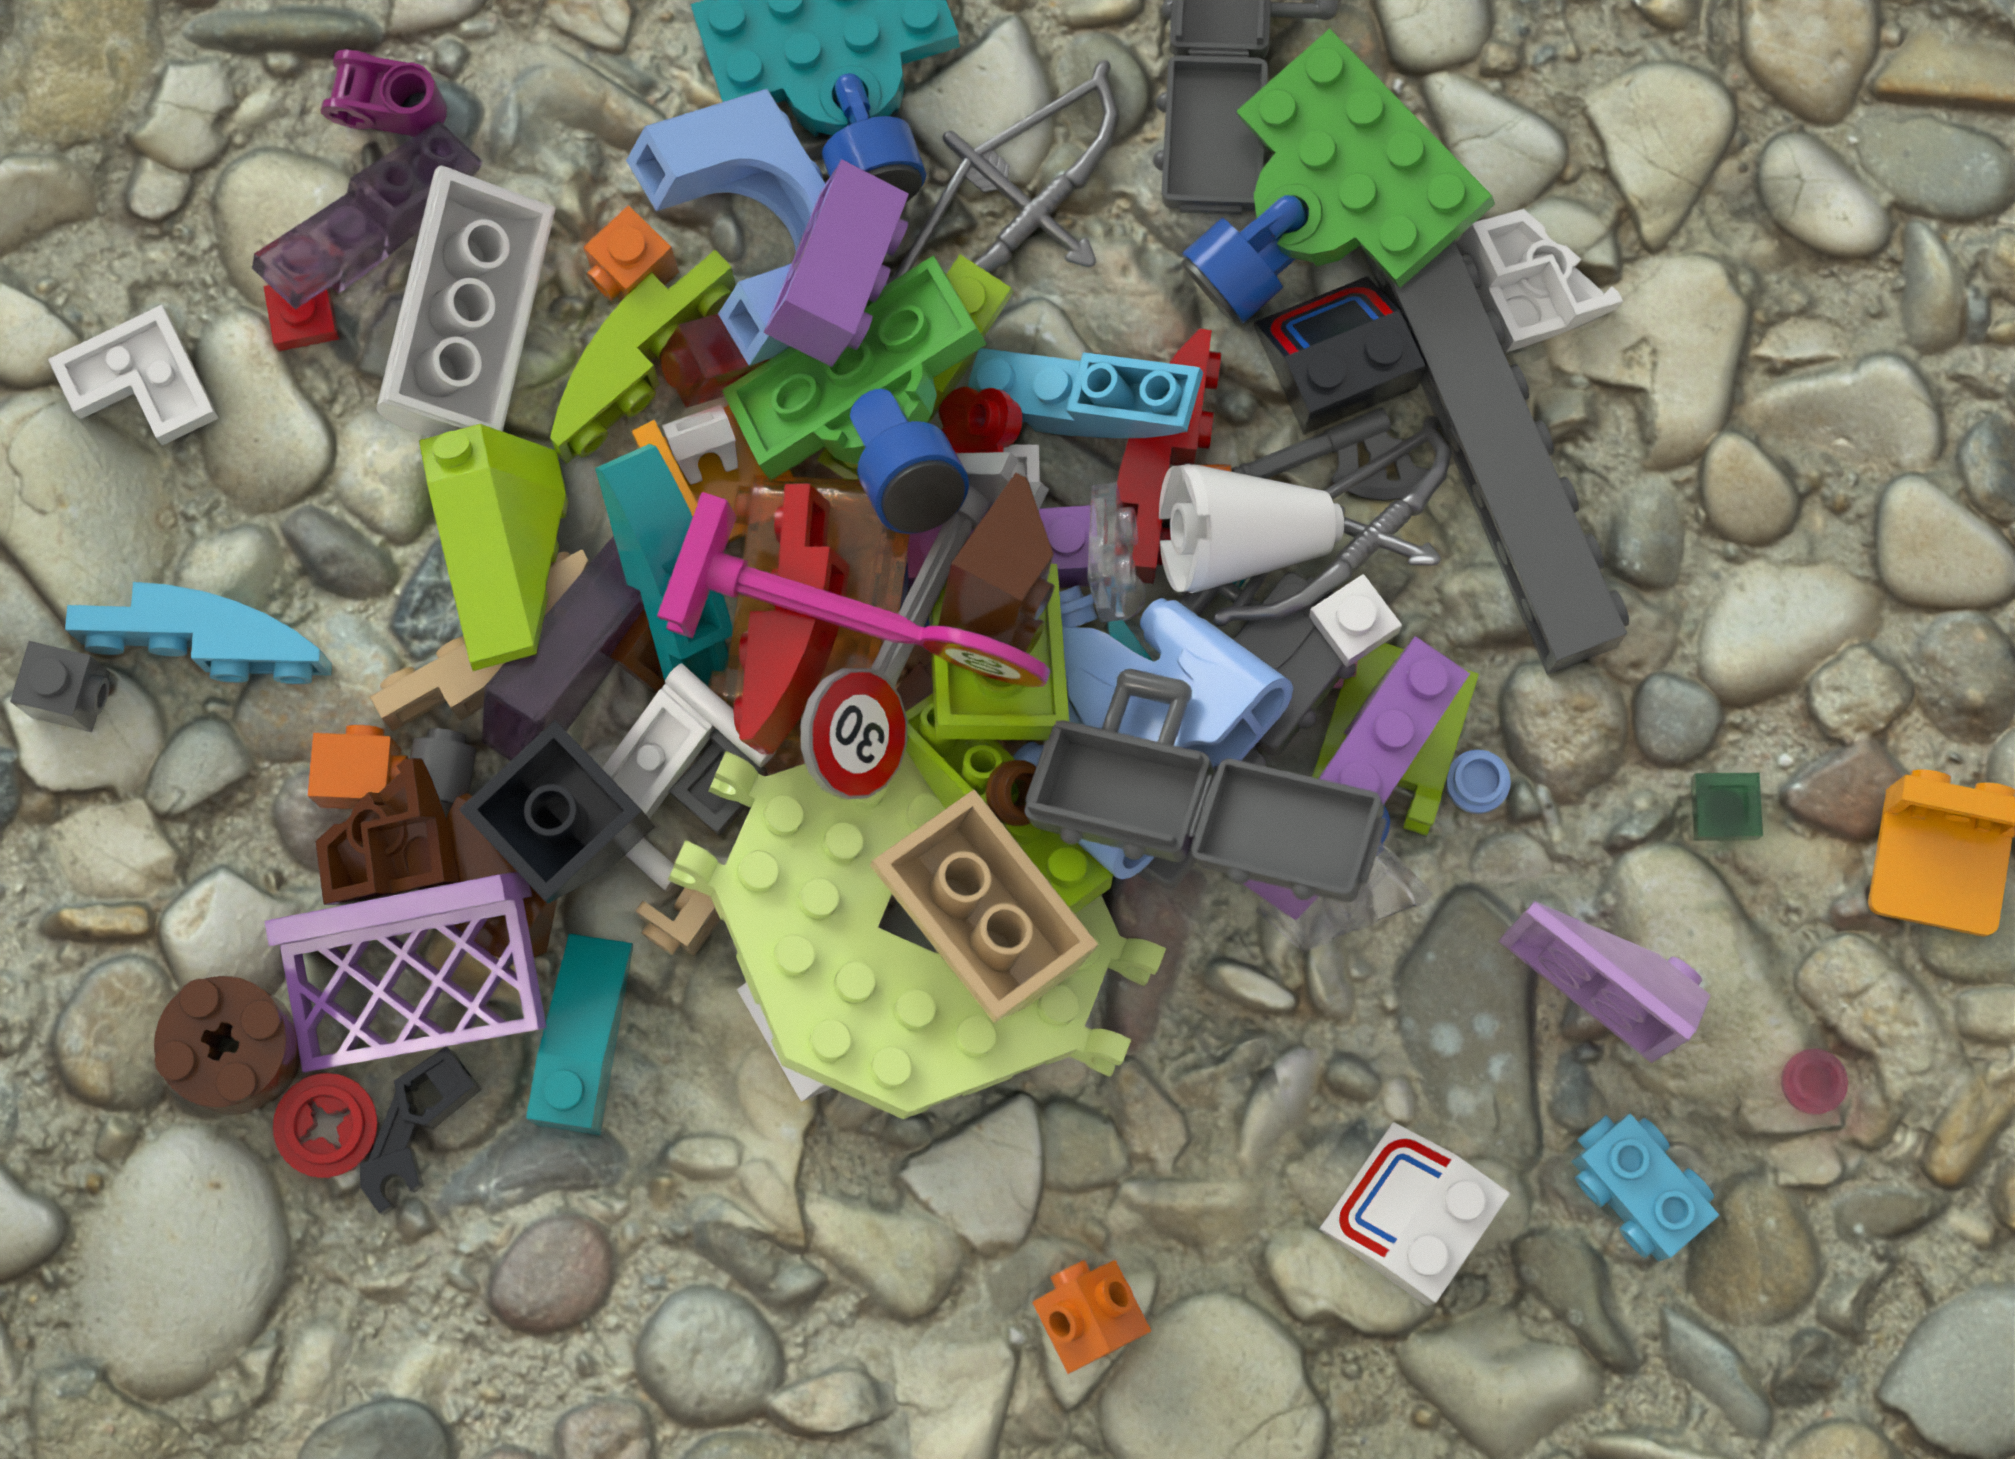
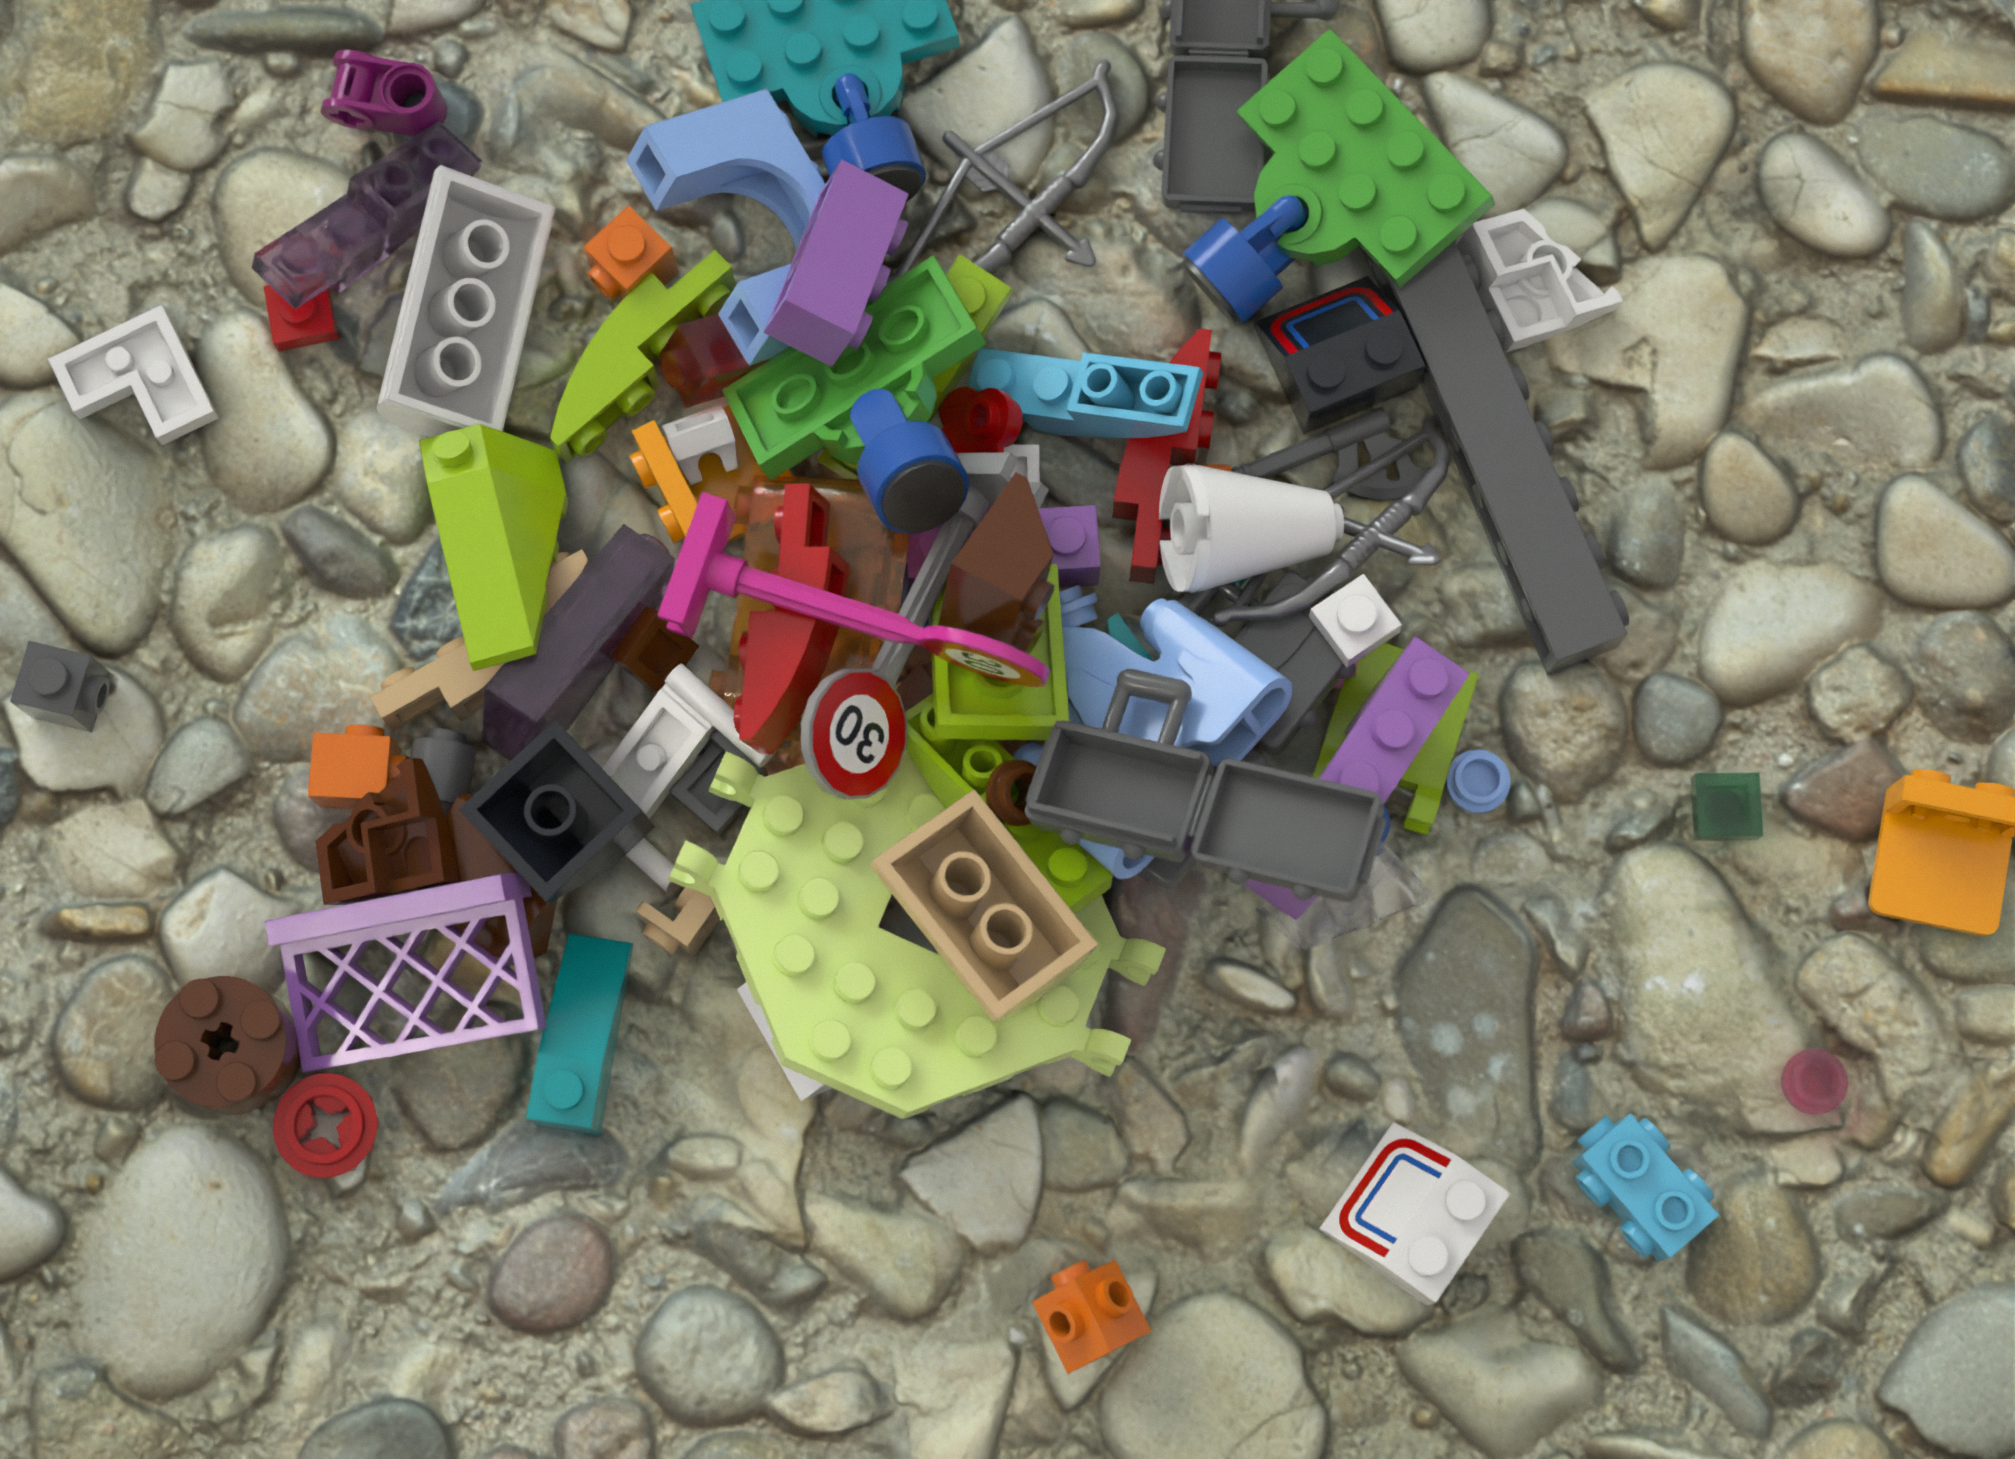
(223, 634): medium azure slope -> none
(393, 1151): black piece -> none
(649, 531): teal slope -> none
(1111, 569): clear plate -> none
(1619, 983): lavender slope -> none

